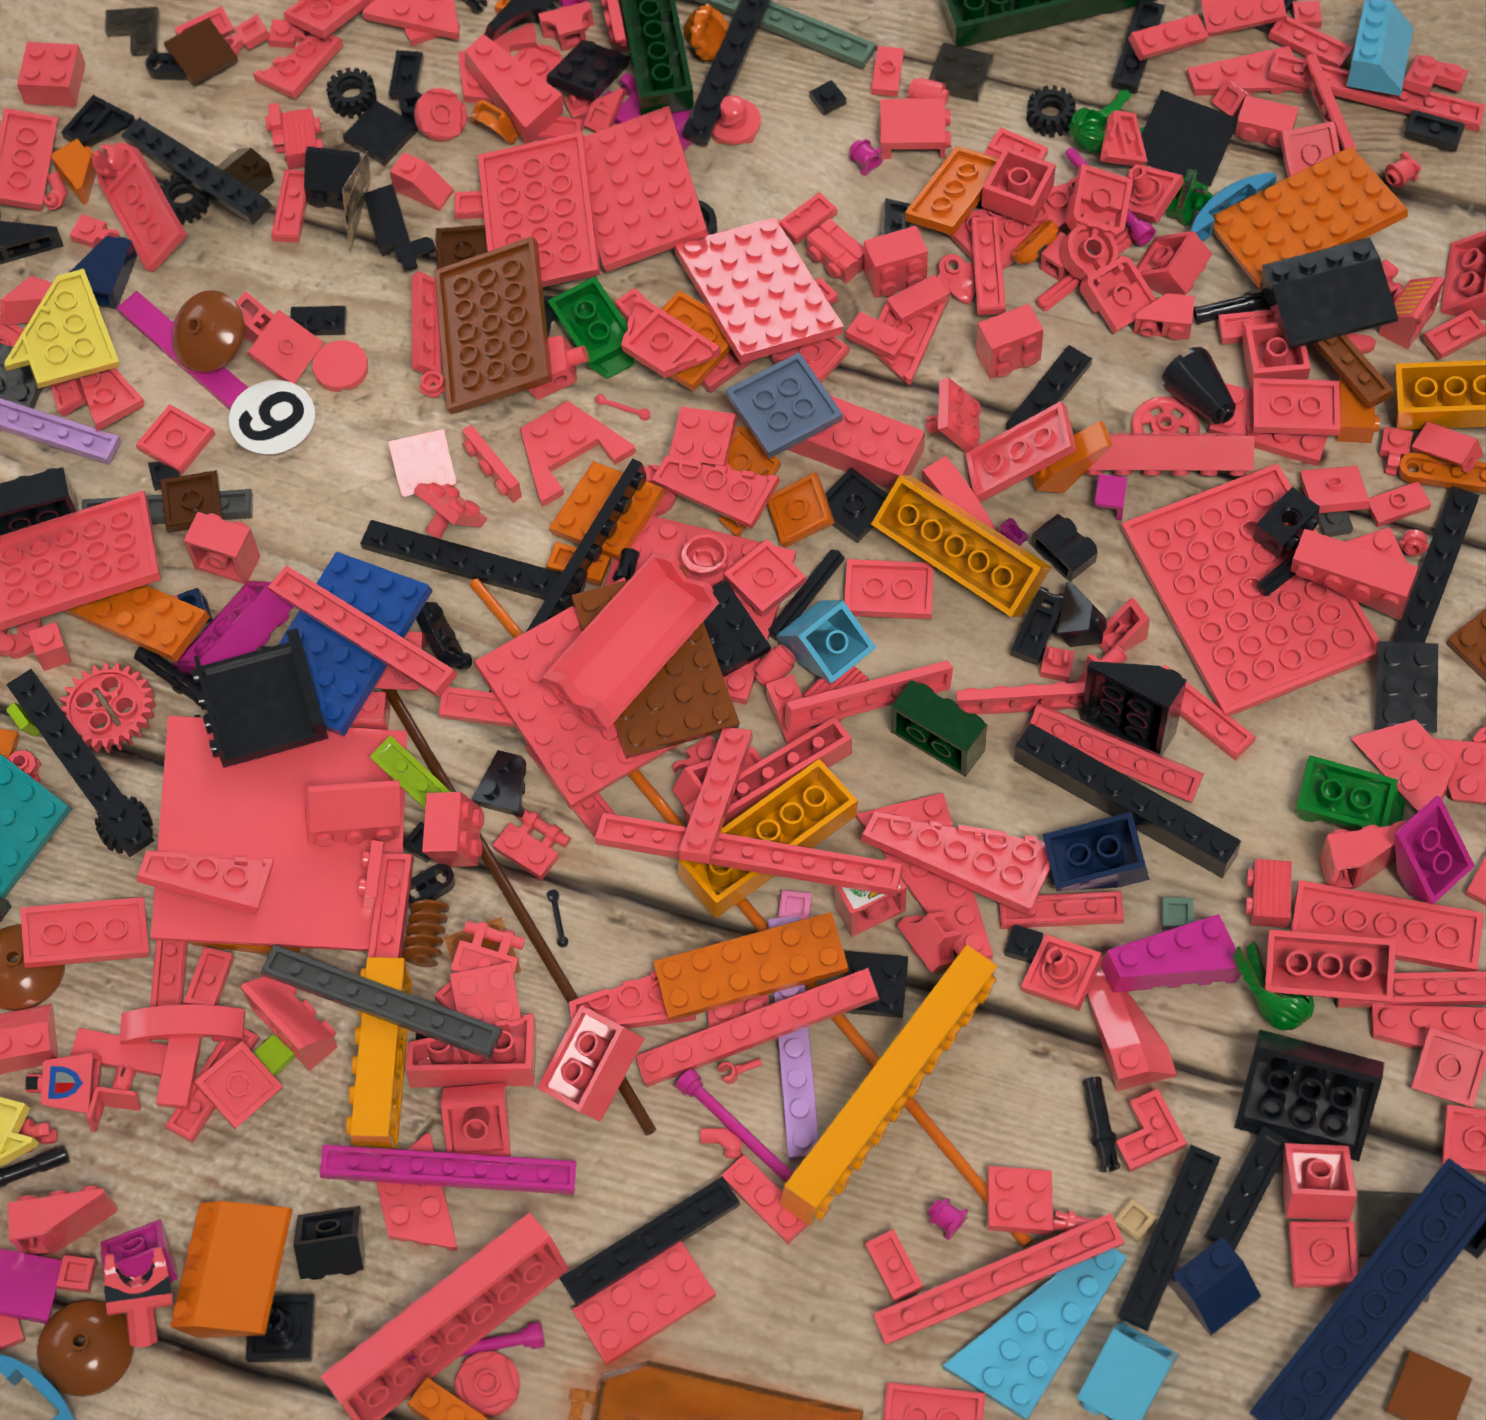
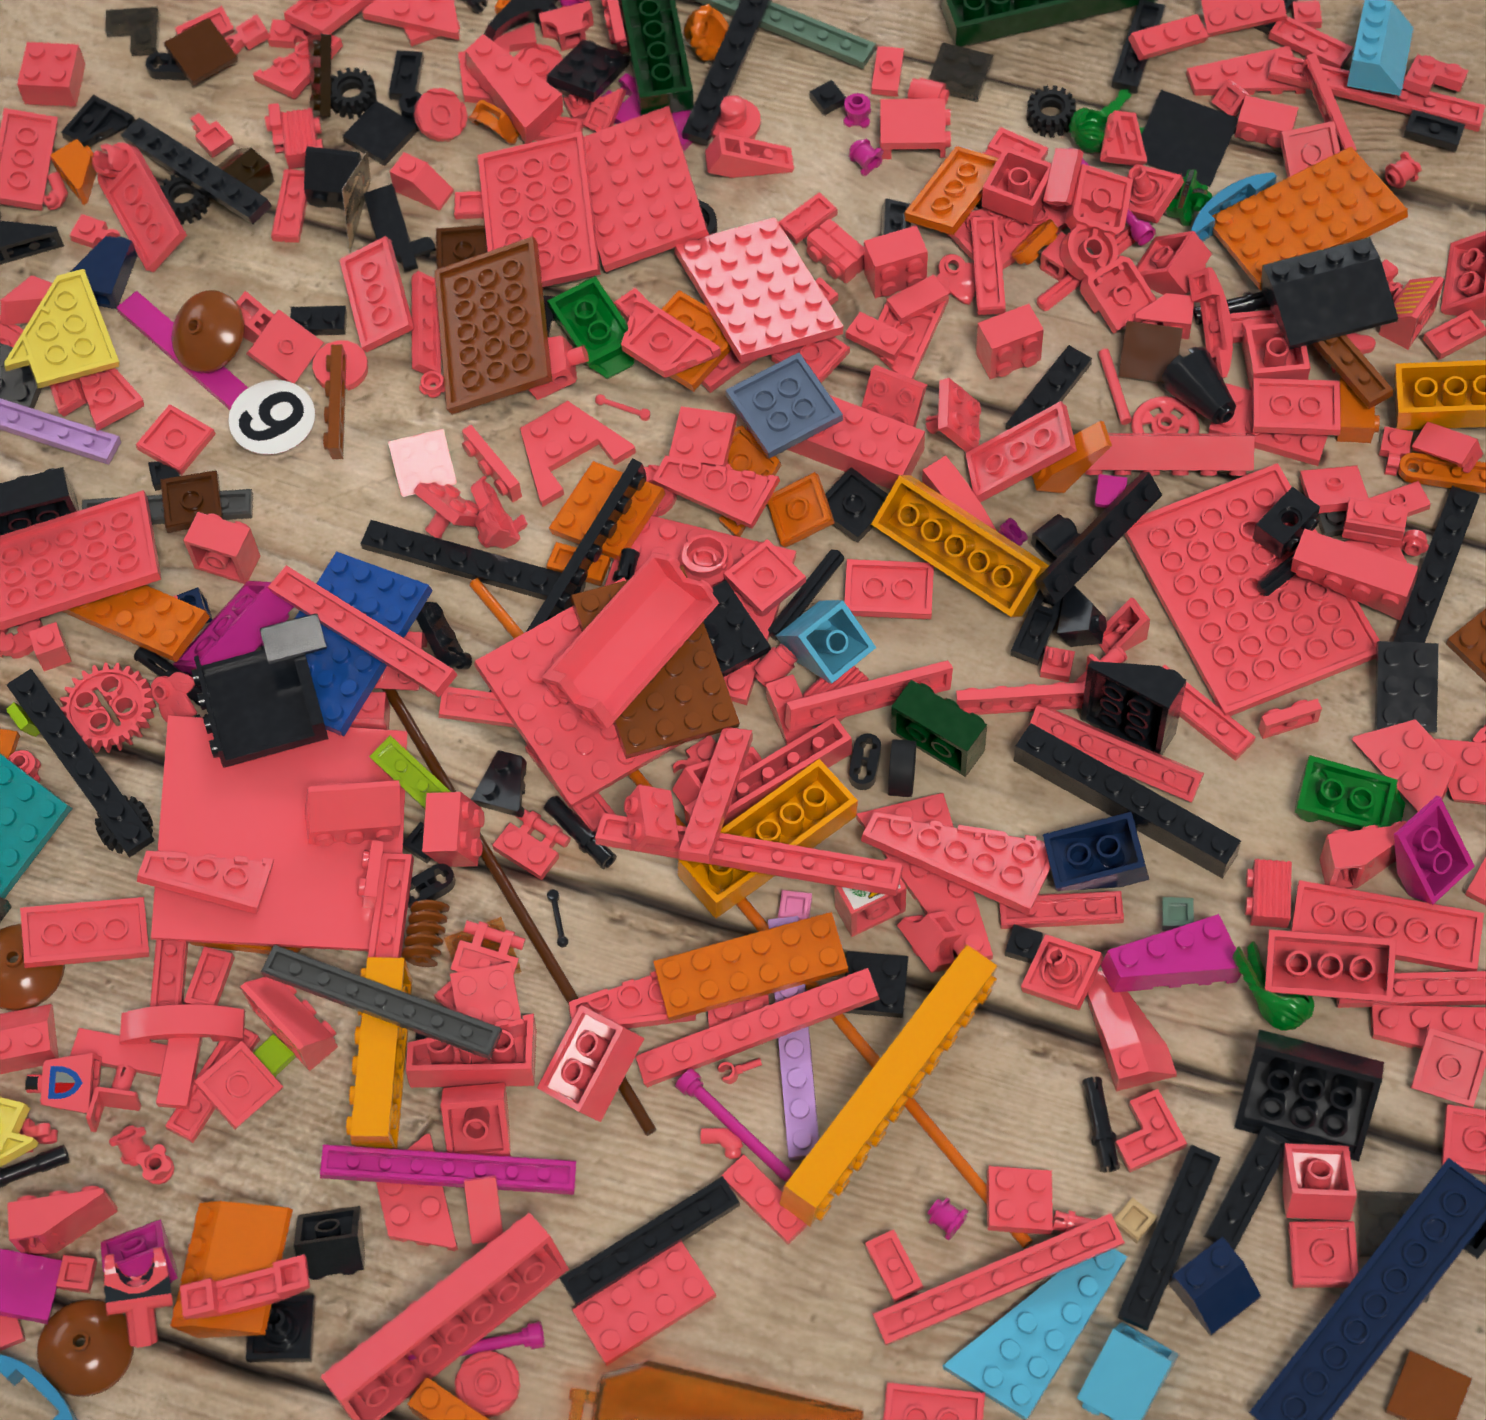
(130, 1144): none -> coral brick
(151, 1160): none -> coral brick
(172, 695): none -> coral plate
(211, 136): none -> coral plate
(245, 1291): none -> coral slope
(293, 638): none -> slope
(320, 74): none -> dark brown wing
(335, 412): none -> dark orange plate
(376, 294): none -> coral plate
(483, 1209): none -> coral tile
(492, 522): none -> coral piece
(580, 832): none -> black pin
(651, 817): none -> coral bracket
(744, 157): none -> coral slope
(857, 109): none -> dark pink brick
(858, 760): none -> black beam
(894, 395): none -> coral plate
(902, 768): none -> black tyre
(1063, 176): none -> coral tile
(1098, 538): none -> black plate
(1115, 387): none -> coral bar
(1148, 351): none -> reddish brown tile
(1215, 315): none -> coral slope
(1290, 718): none -> coral plate
(1375, 522): none -> coral brick

